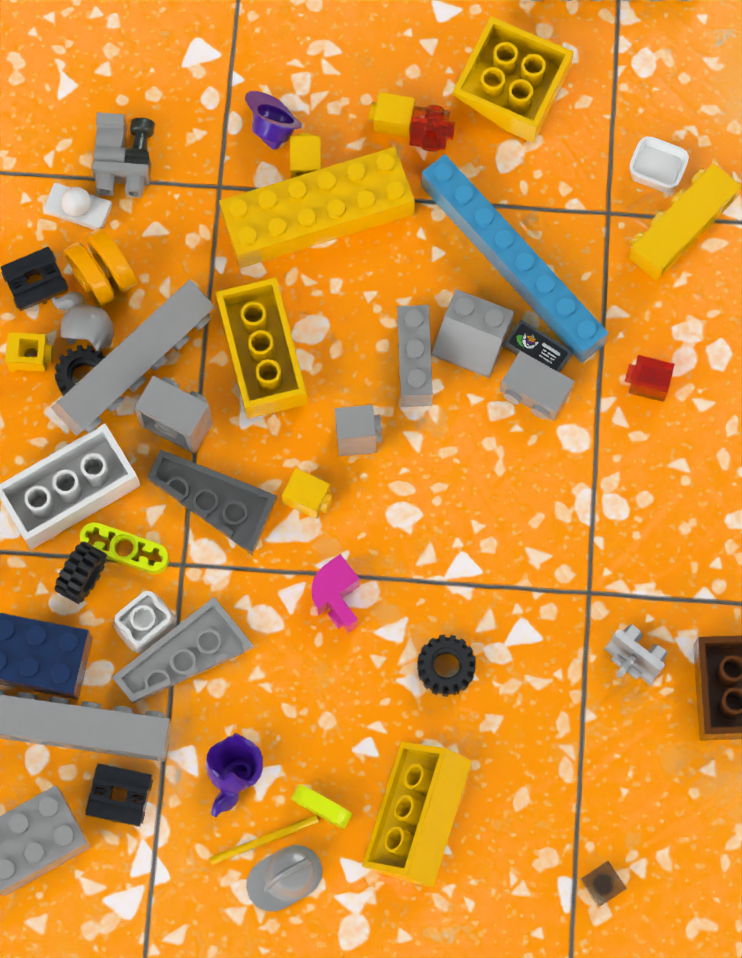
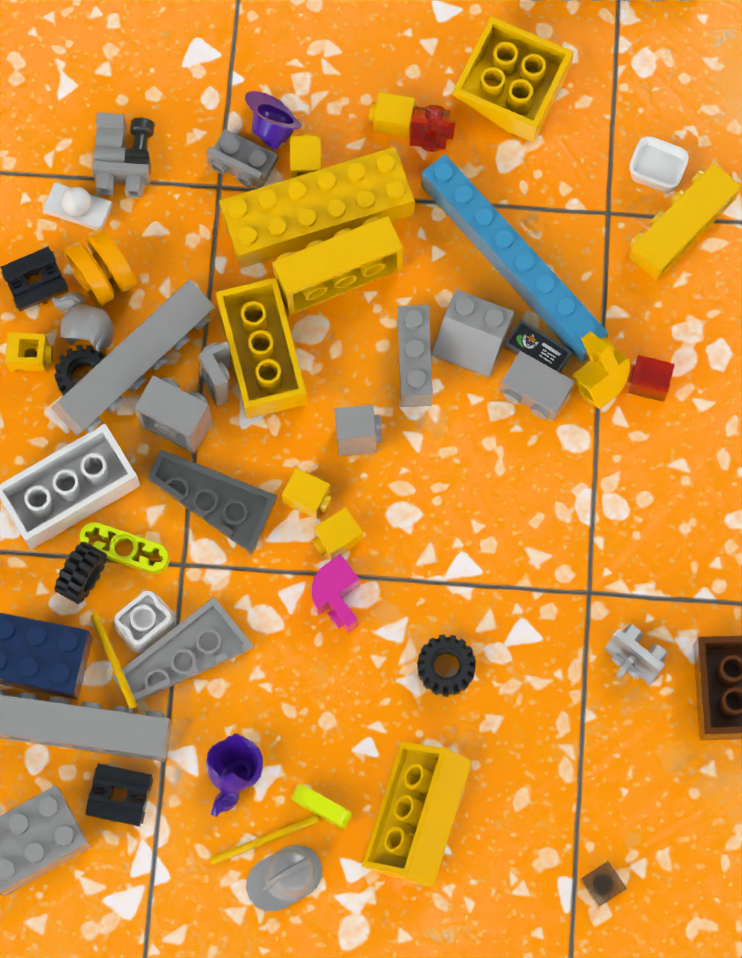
(113, 660): none -> yellow axle
(213, 370): none -> light grey bracket
(242, 159): none -> light grey bracket
(337, 534): none -> yellow brick
(338, 264): none -> yellow brick
(604, 374): none -> yellow brick

